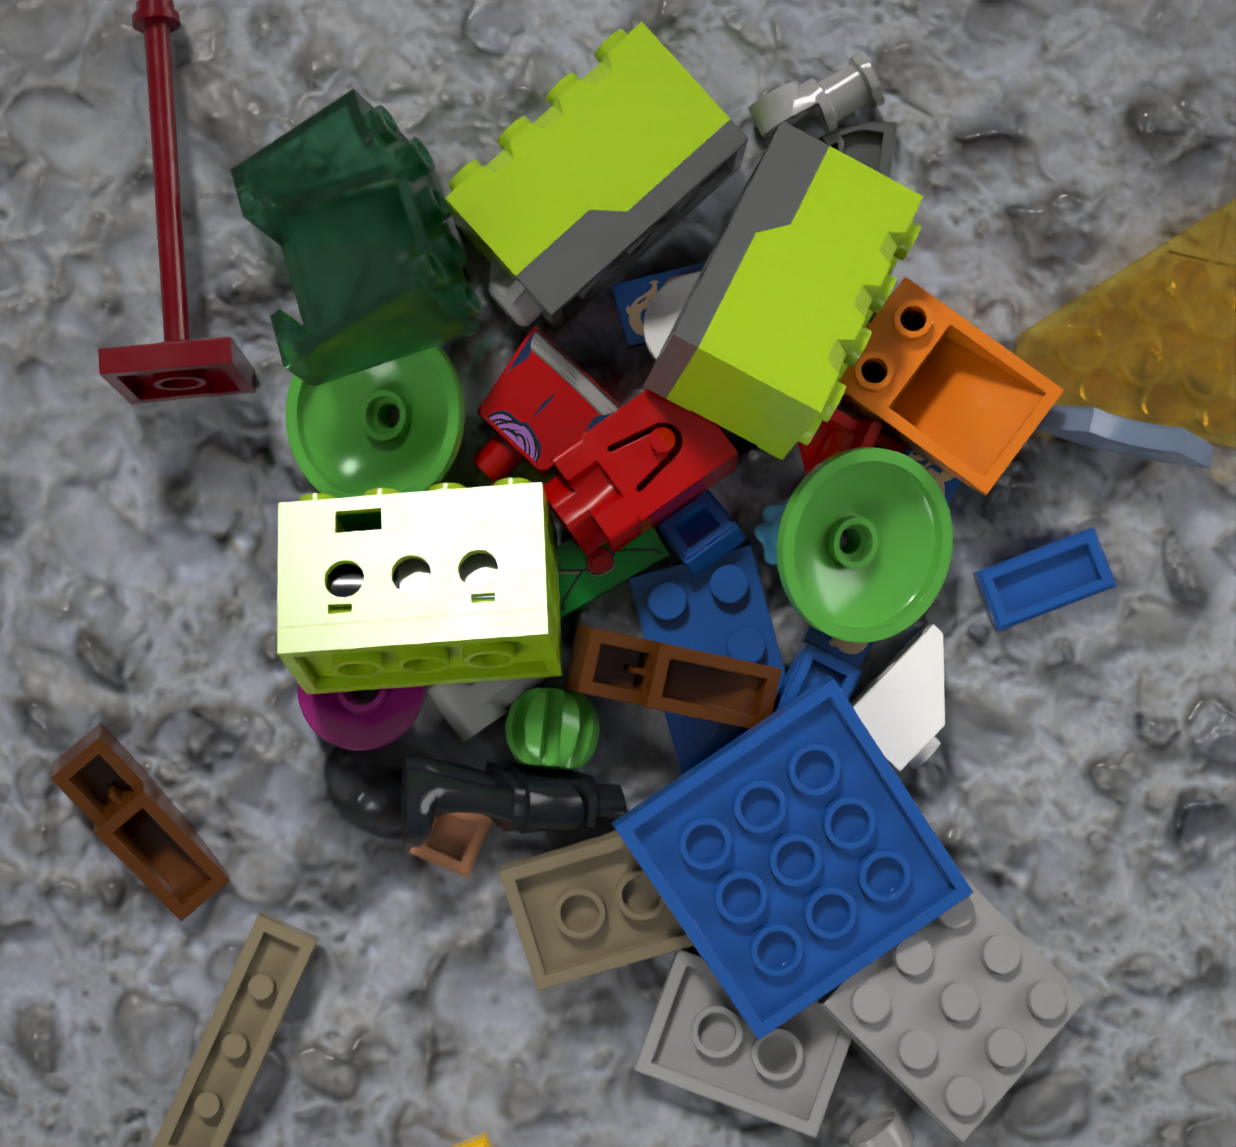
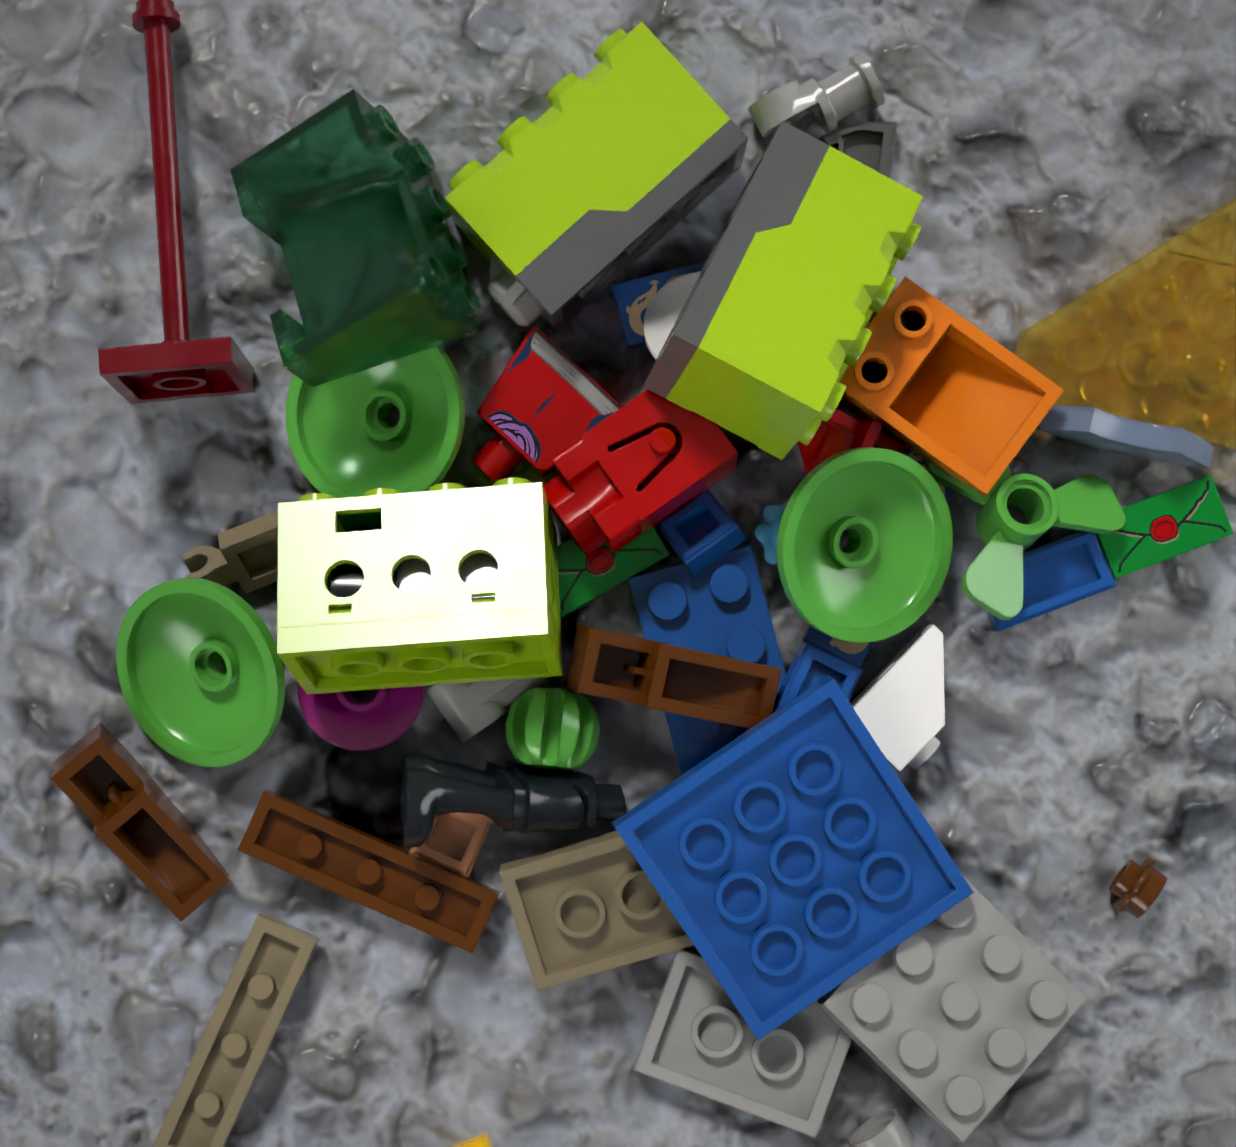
(177, 677): none -> bright green dish
(245, 555): none -> dark tan plate
(368, 870): none -> reddish brown plate
(996, 573): none -> bright green piece
(1137, 886): none -> reddish brown plate
(1166, 527): none -> green tile

